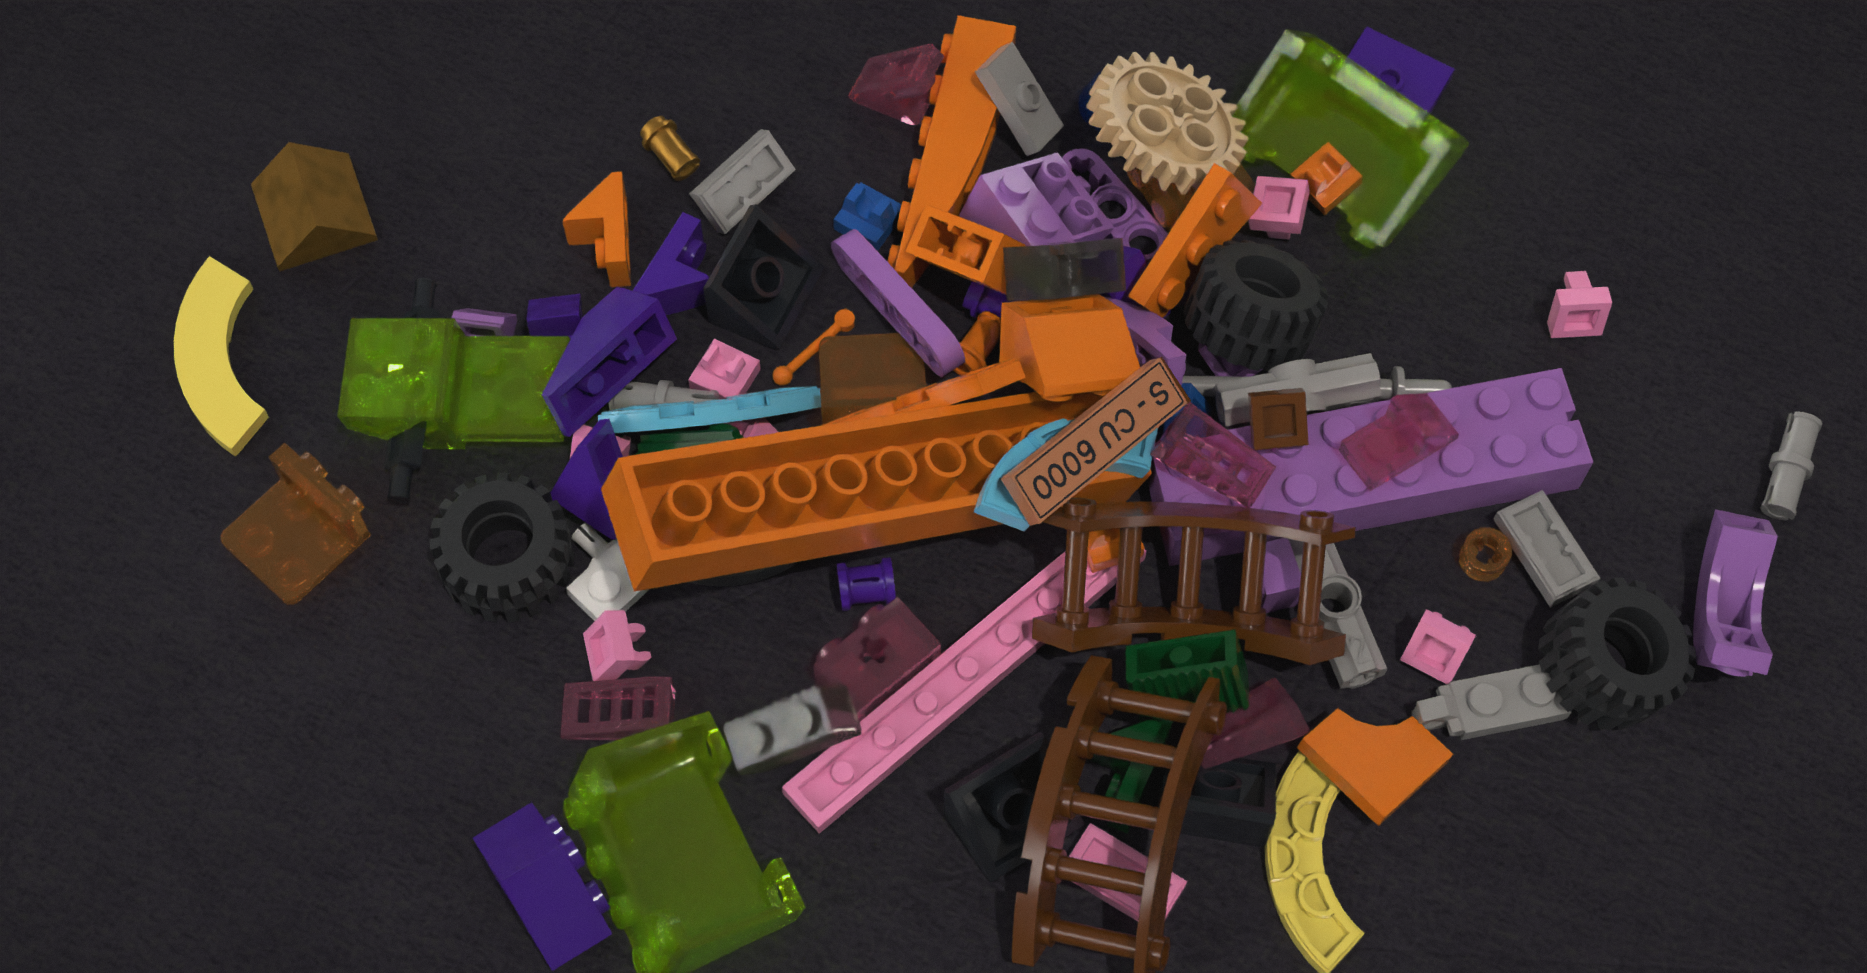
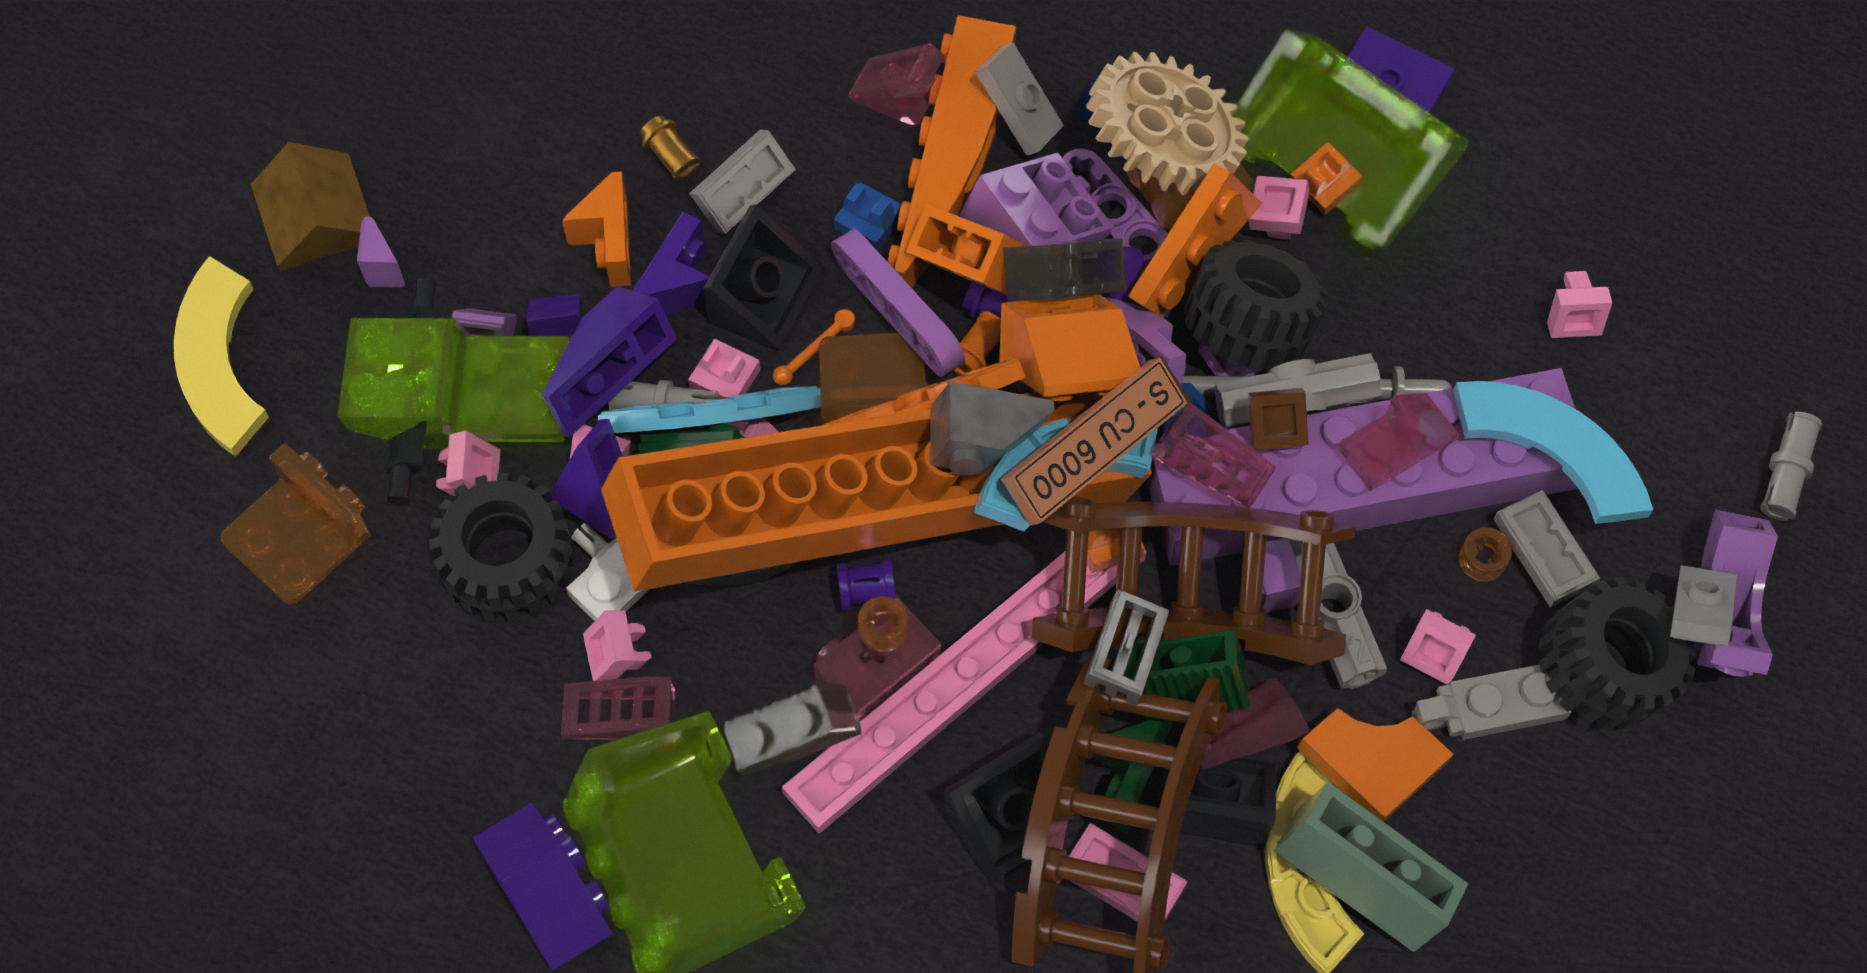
(376, 258): none -> medium lavender slope
(467, 459): none -> bright pink tile
(896, 614): none -> clear orange bush
(979, 425): none -> flat silver slope
(1114, 679): none -> flat silver tile
(1371, 867): none -> sand green brick
(1566, 435): none -> medium azure tile
(1704, 606): none -> light grey plate

